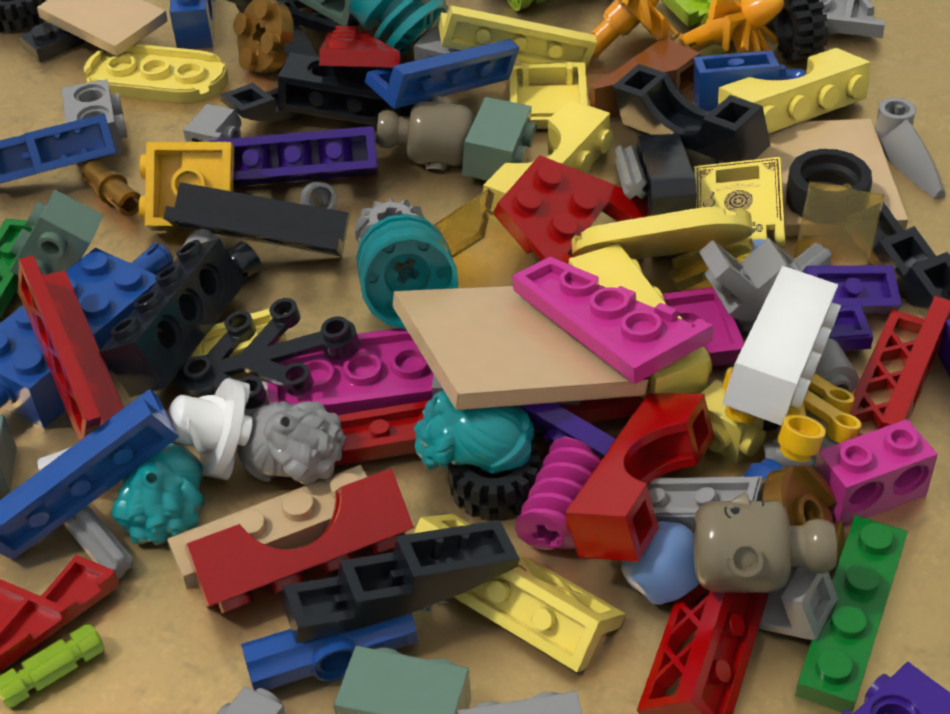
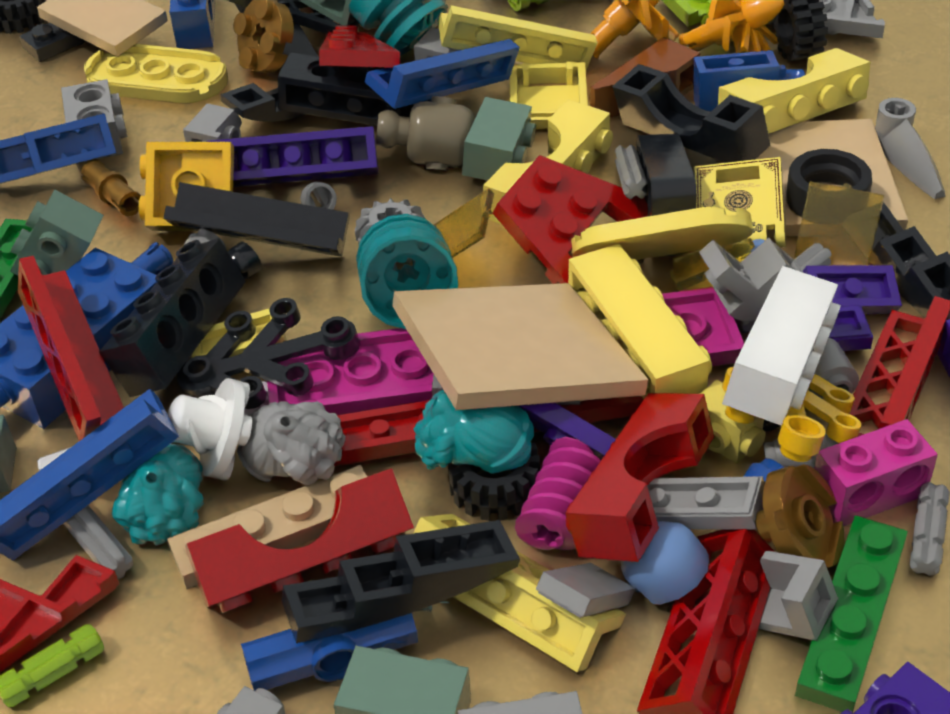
(584, 589): none -> light grey tile
(610, 320): dark pink wing -> none
(753, 546): dark tan piece -> none
(929, 529): none -> light grey axle

